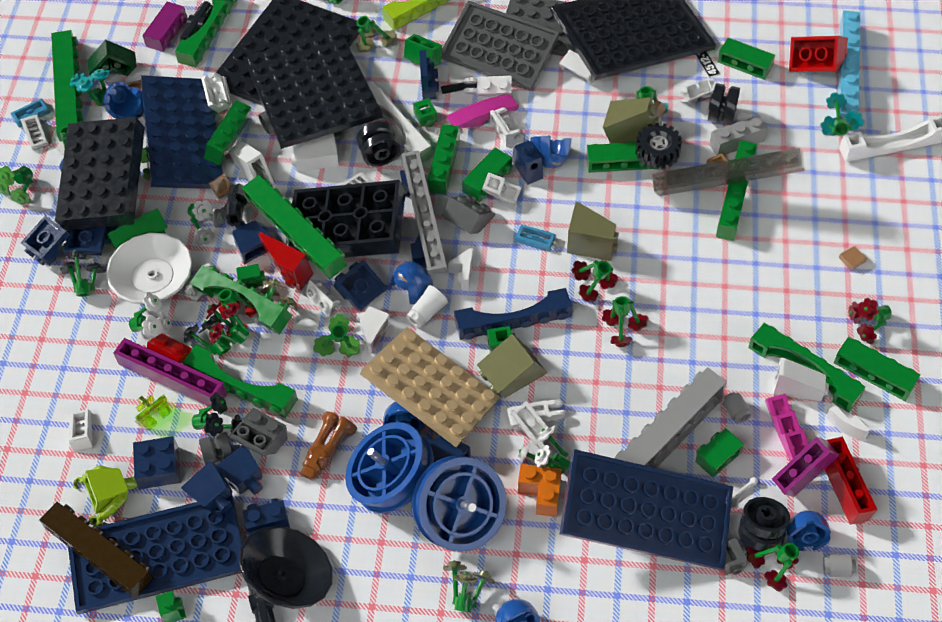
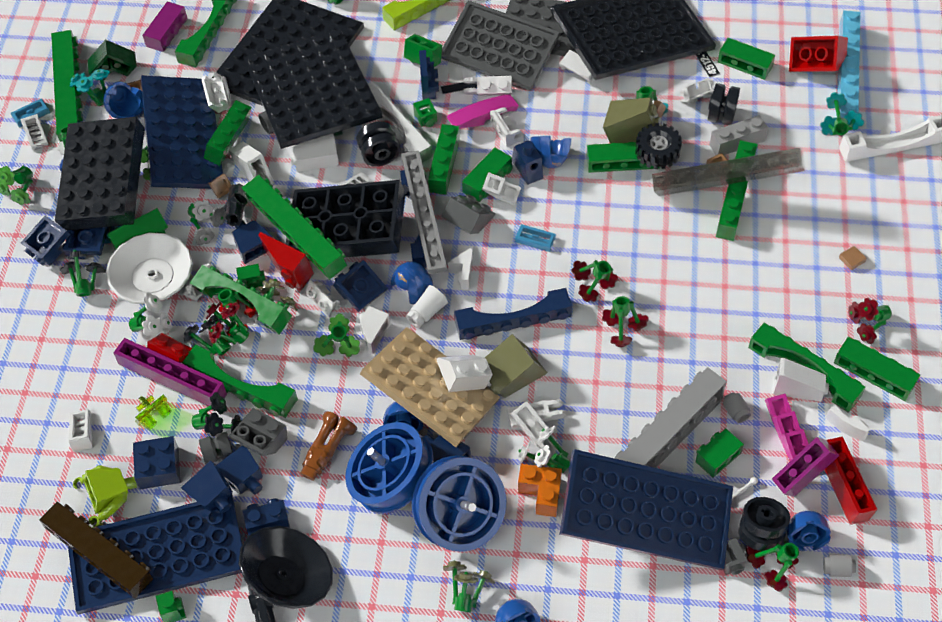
(197, 20): black piece -> none
(368, 28): plant -> none
(465, 372): none -> white slope
(497, 336): green brick -> none
(591, 234): olive slope -> none

